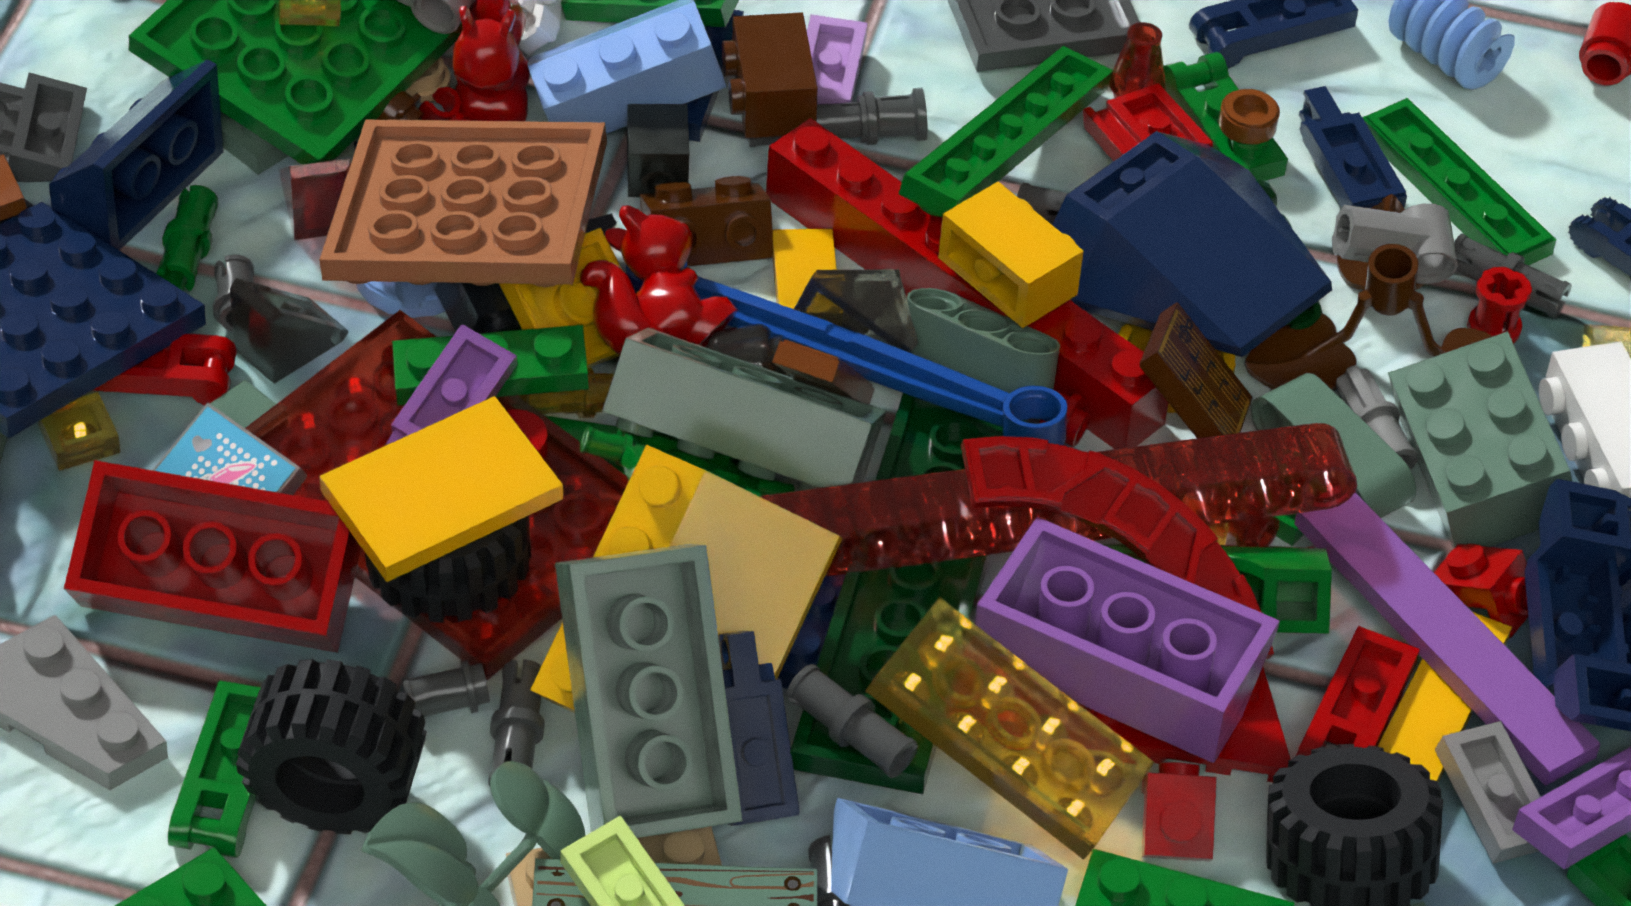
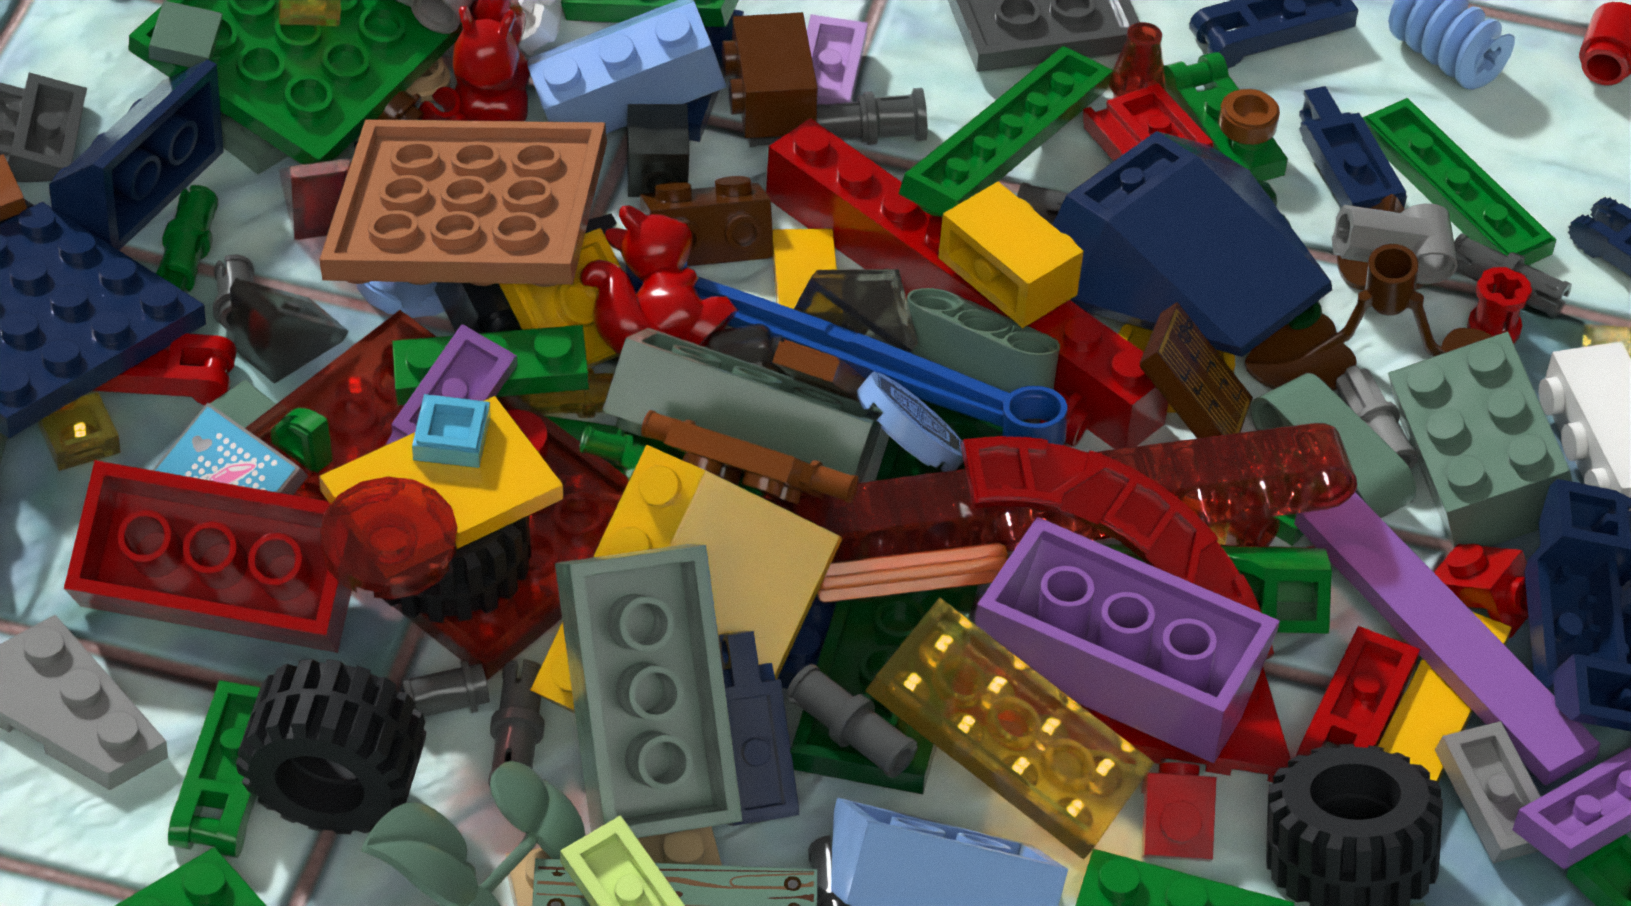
(184, 34): none -> sand green tile
(305, 438): none -> green tile
(389, 537): none -> clear red tile
(451, 431): none -> medium azure tile
(763, 468): none -> dark orange plate
(911, 422): none -> light blue tile
(912, 572): none -> orange axle

